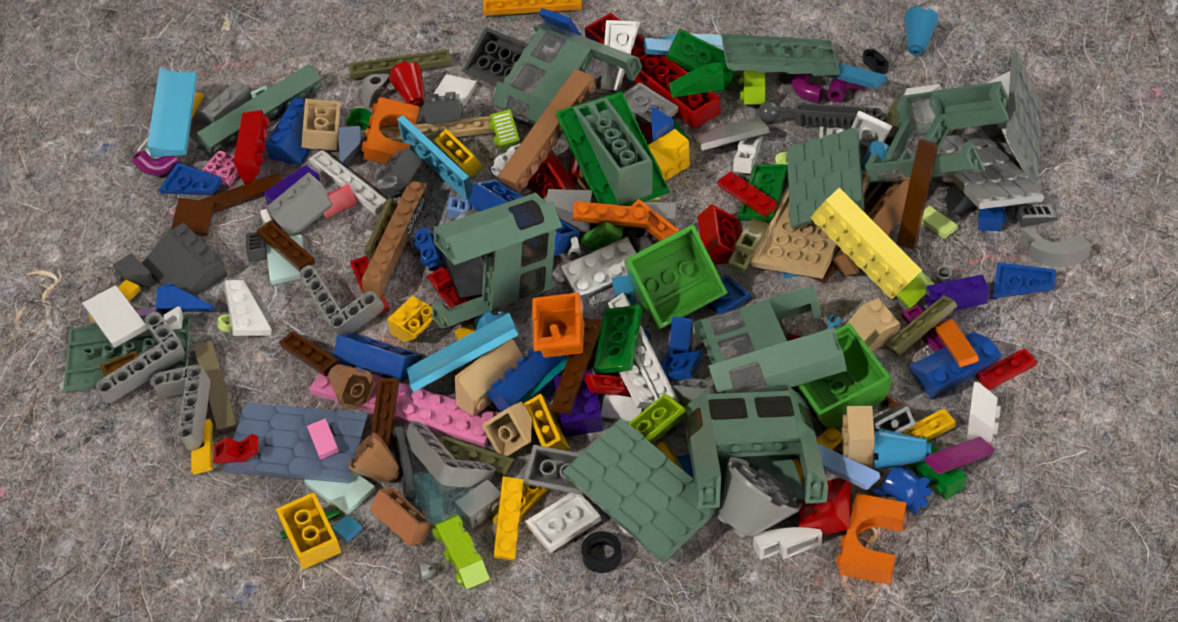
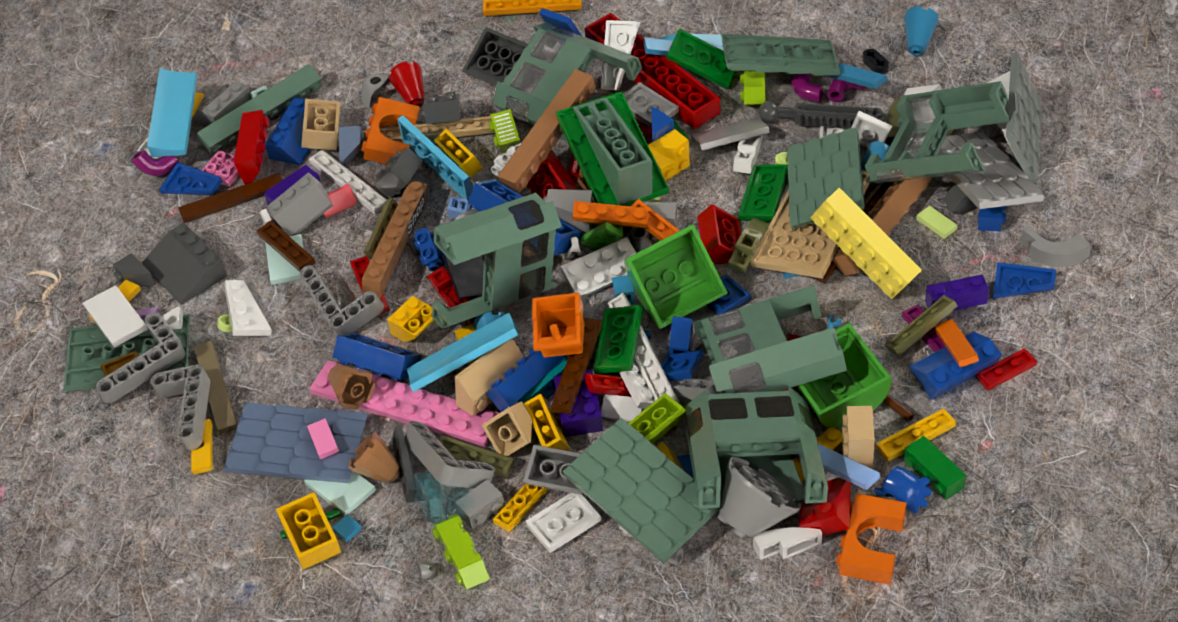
(171, 297): blue slope -> none
(195, 214): reddish brown tile -> none
(233, 451): red slope -> none
(255, 249): dark grey slope -> none
(308, 353): reddish brown plate -> none
(359, 117): green hair -> none
(385, 409): reddish brown plate -> none
(401, 516): nougat brick -> none
(426, 60): olive plate -> none
(459, 85): white tile -> none
(508, 518): yellow plate -> none
(601, 538): black tyre -> none
(701, 80): green slope -> none
(747, 194): red plate -> none
(875, 324): tan slope -> none
(895, 419): flat silver brick -> none
(898, 449): dark azure cone -> none
(914, 290): lime slope -> none
(917, 193): reddish brown tile -> none
(944, 271): light grey hinge -> none
(959, 455): magenta tile -> none
(983, 414): white slope -> none
(1029, 214): dark grey slope -> none

